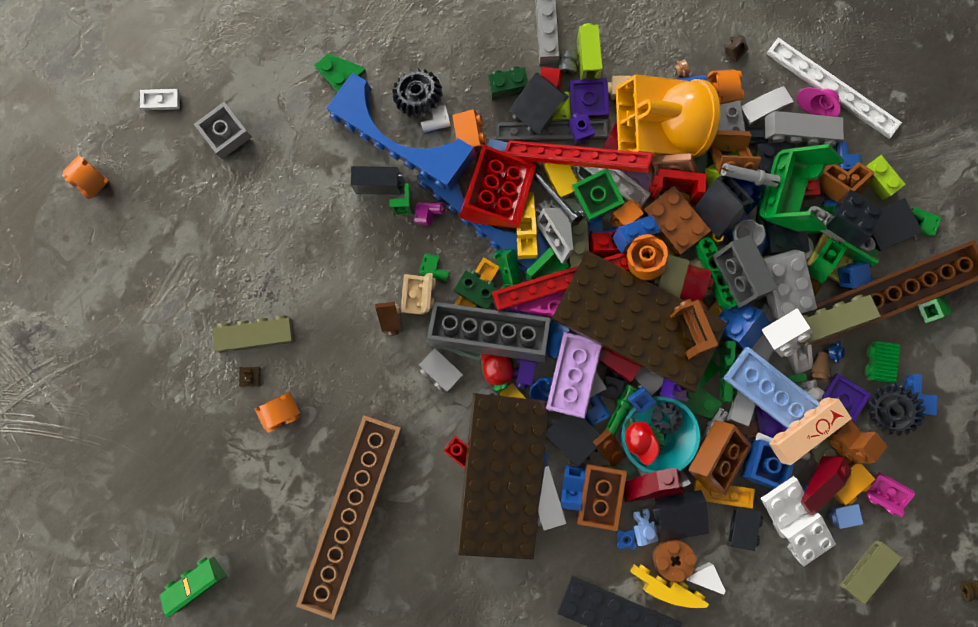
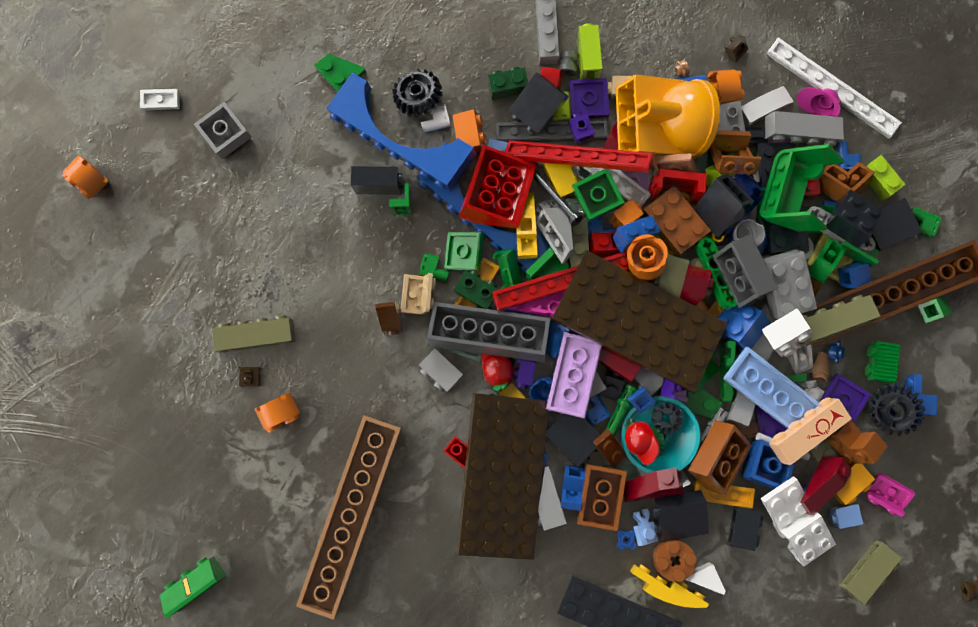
(425, 212): magenta piece -> none
(463, 251): none -> tile
(687, 309): dark orange panel -> none
(758, 177): light grey pin -> none

